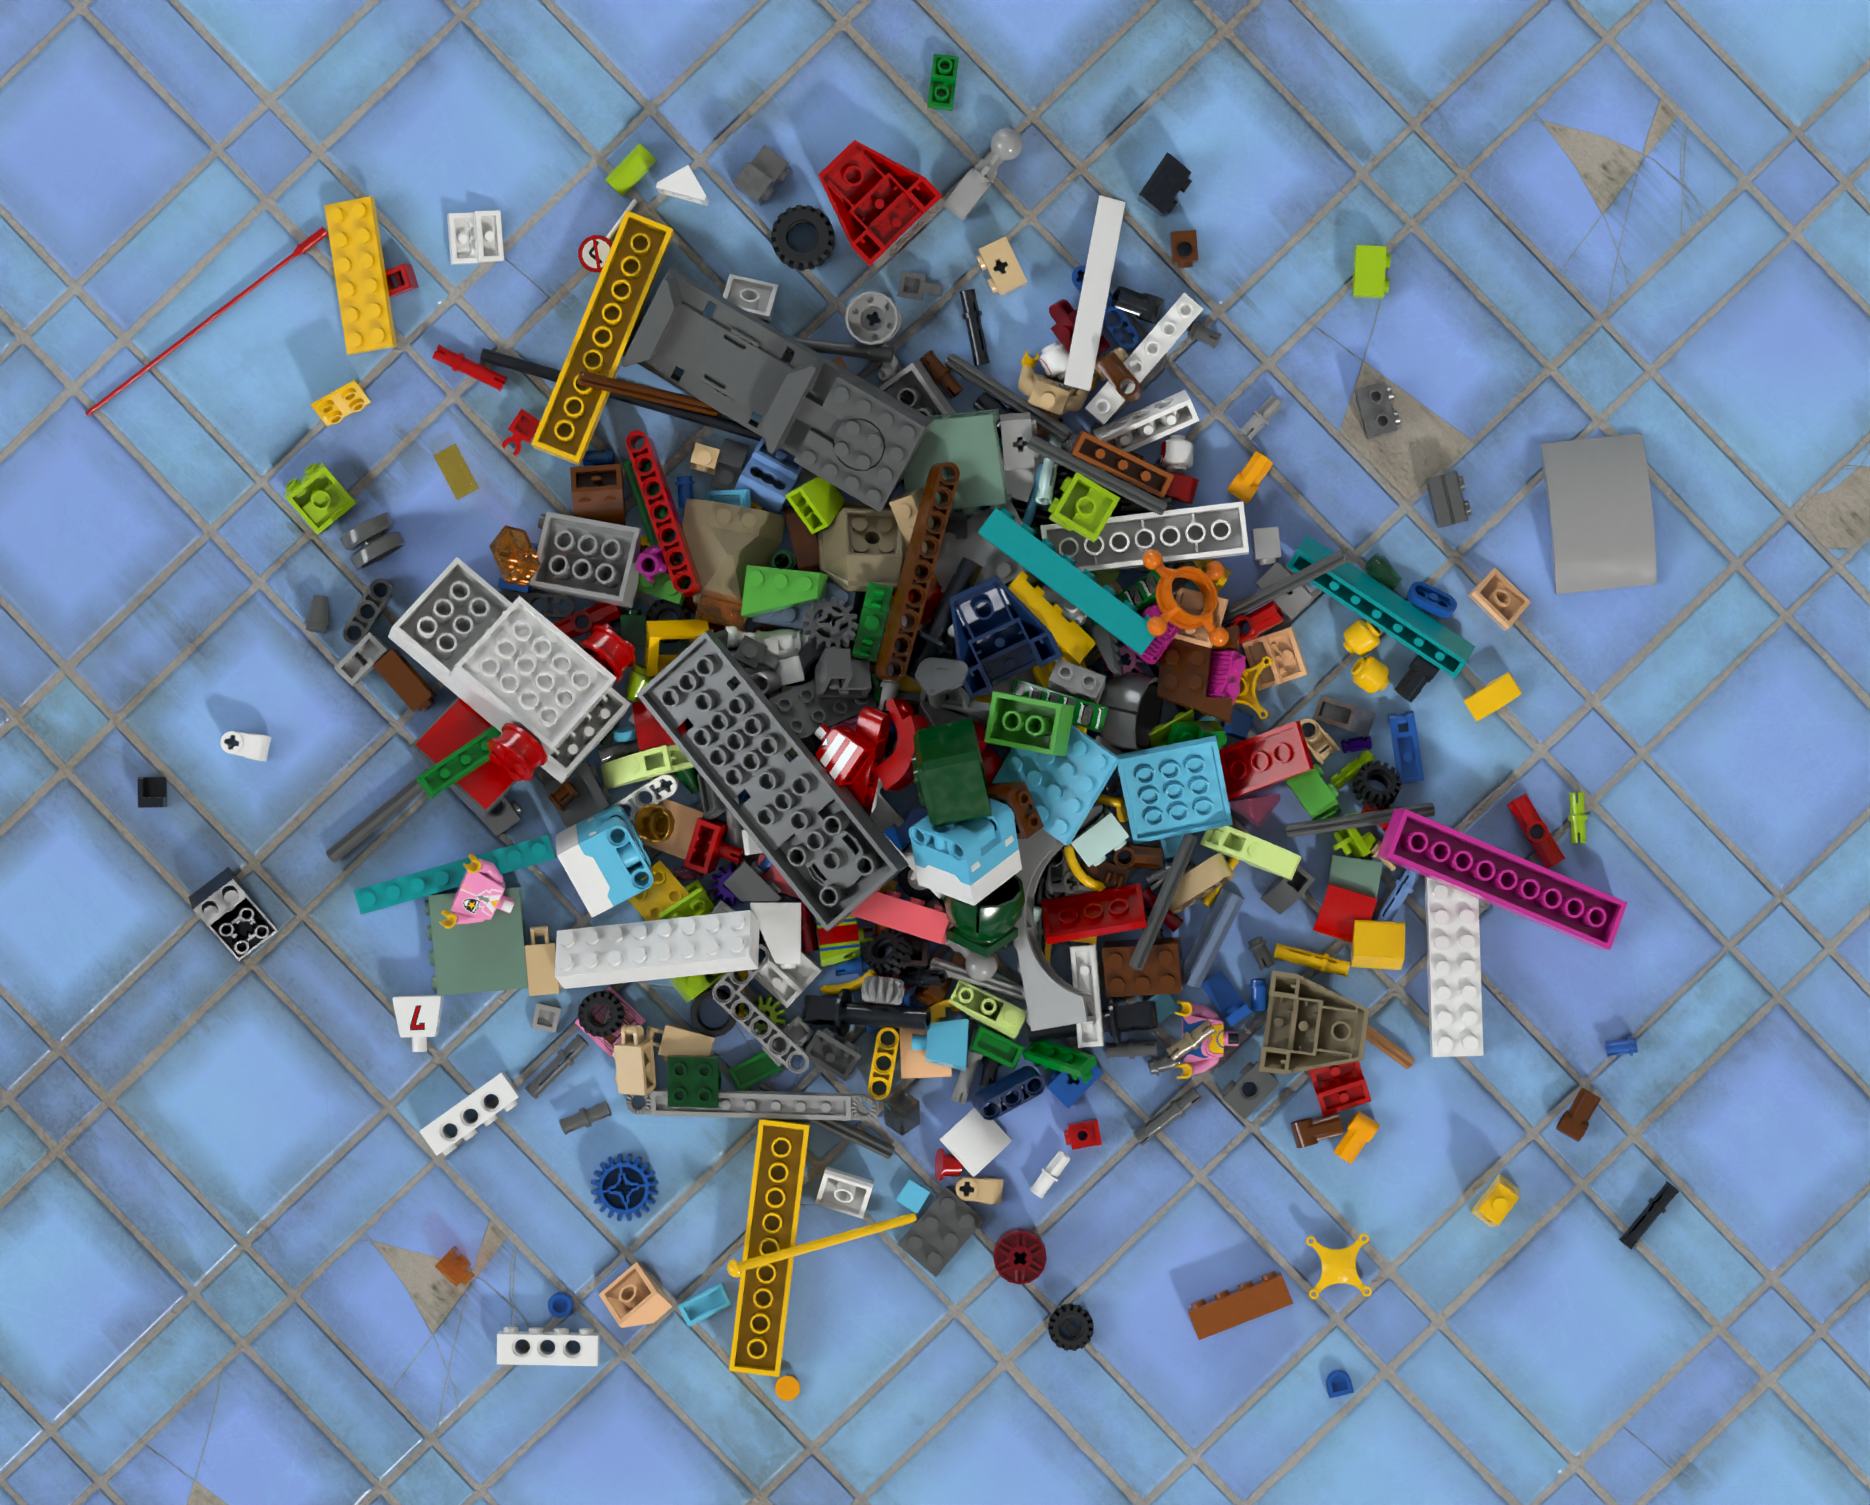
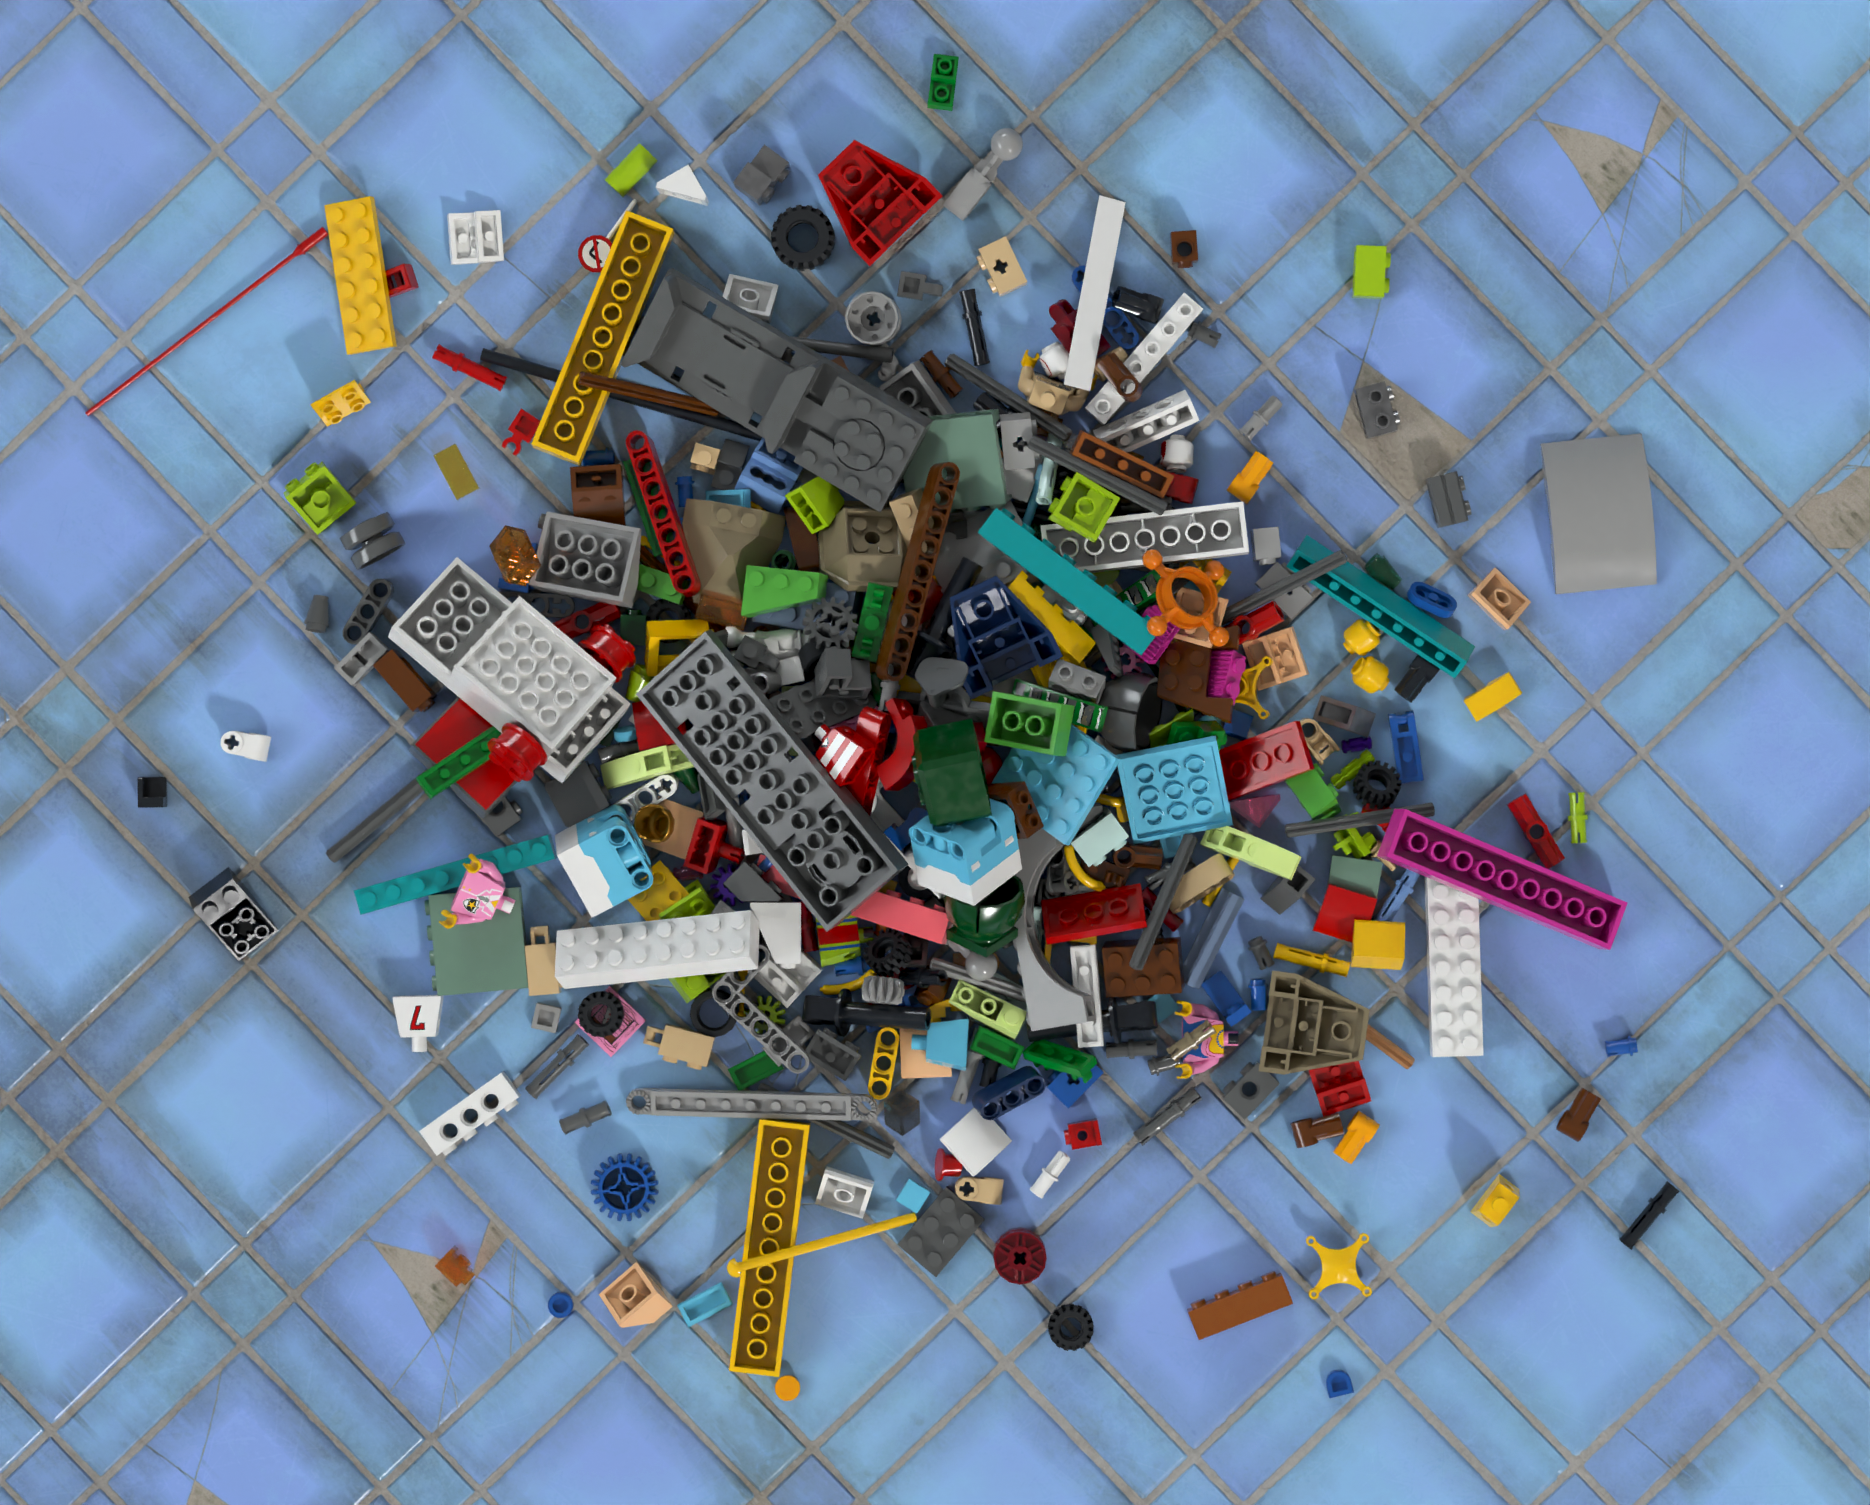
(510, 1355): white brick -> none
(564, 795): reddish brown bush -> none
(634, 1062): tan brick -> none
(651, 562): magenta animal -> none
(693, 1081): dark green plate -> none
(1164, 185): black slope -> none

